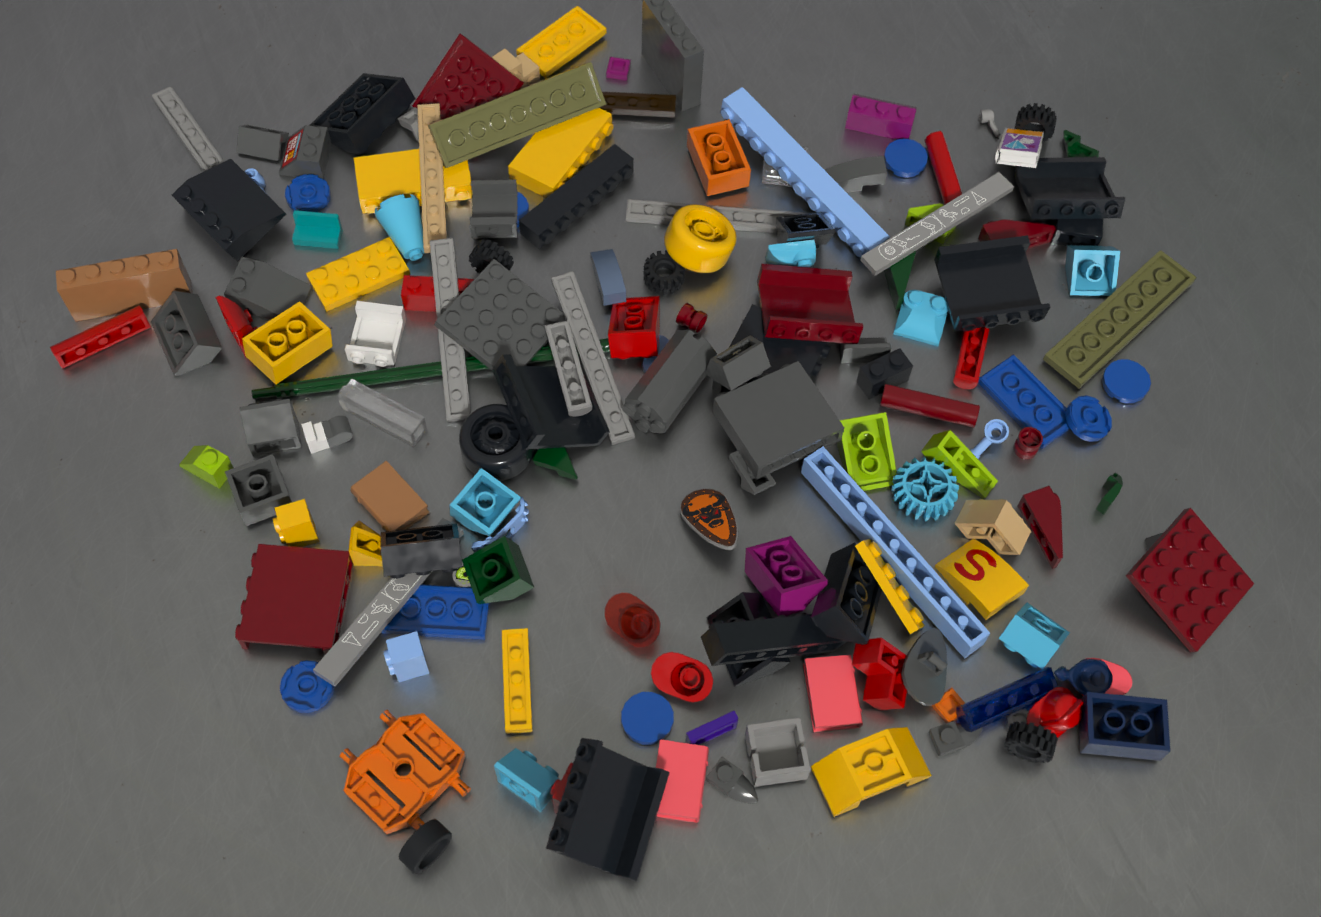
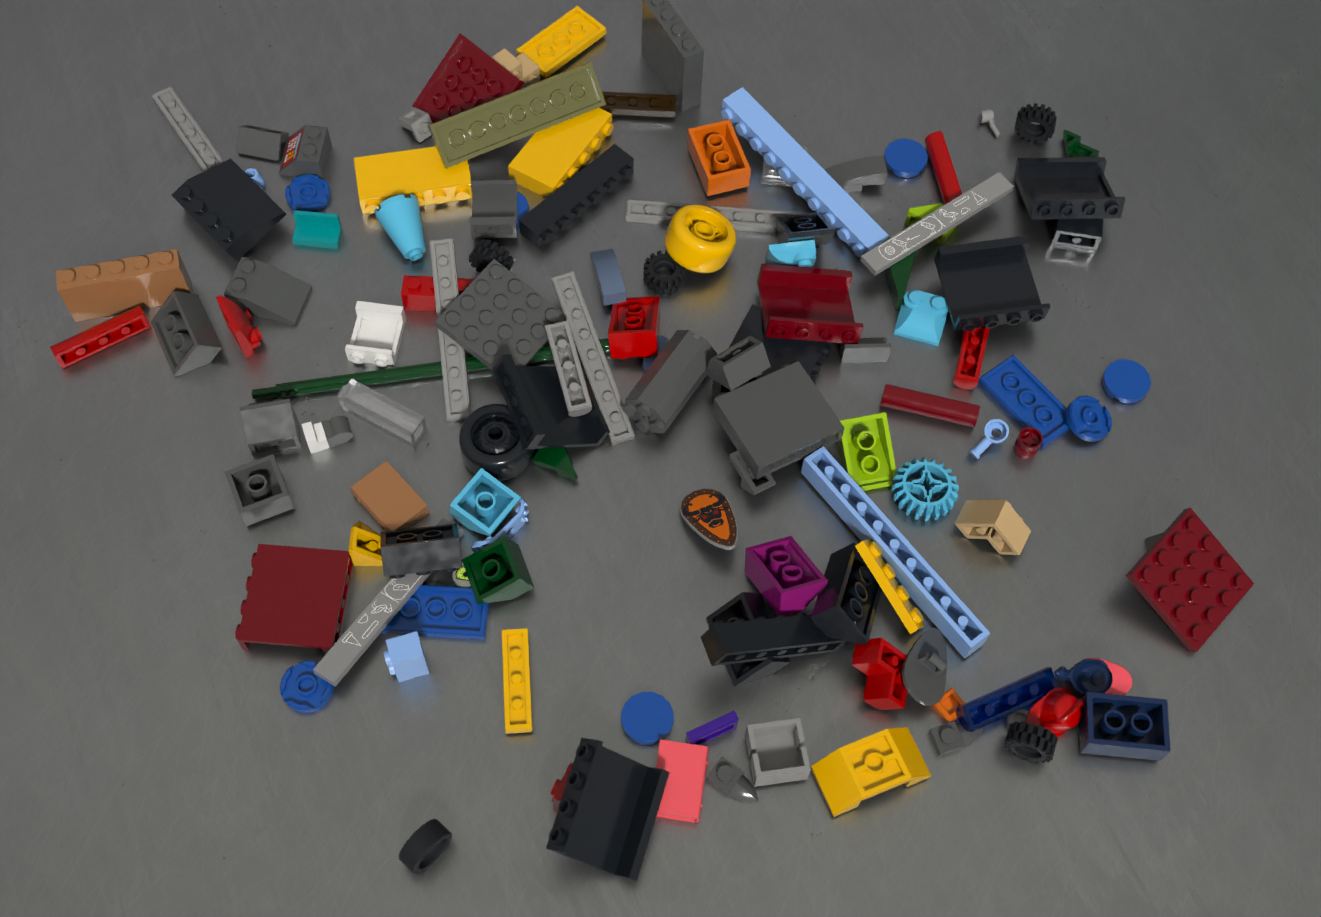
(207, 464): lime slope -> none
(287, 342): yellow brick -> none
(295, 524): yellow brick -> none
(357, 274): yellow plate -> none
(365, 111): black slope -> none
(417, 788): orange piece -> none
(431, 178): tan tile -> none
(526, 777): medium azure slope -> none
(618, 68): magenta tile -> none
(632, 619): clear red piece -> none
(682, 676): red piece -> none
(691, 318): dark red wheel -> none
(832, 693): coral piece -> none
(880, 117): magenta slope -> none
(889, 369): black brick -> none
(969, 470): lime slope -> none
(982, 578): yellow slope -> none
(1019, 147): piece -> none
(1033, 636): medium azure slope -> none
(1037, 233): dark red slope -> none
(1044, 517): dark red slope -> none
(1092, 270): medium azure slope -> none
(1113, 486): dark green slope -> none
(1119, 319): olive plate -> none

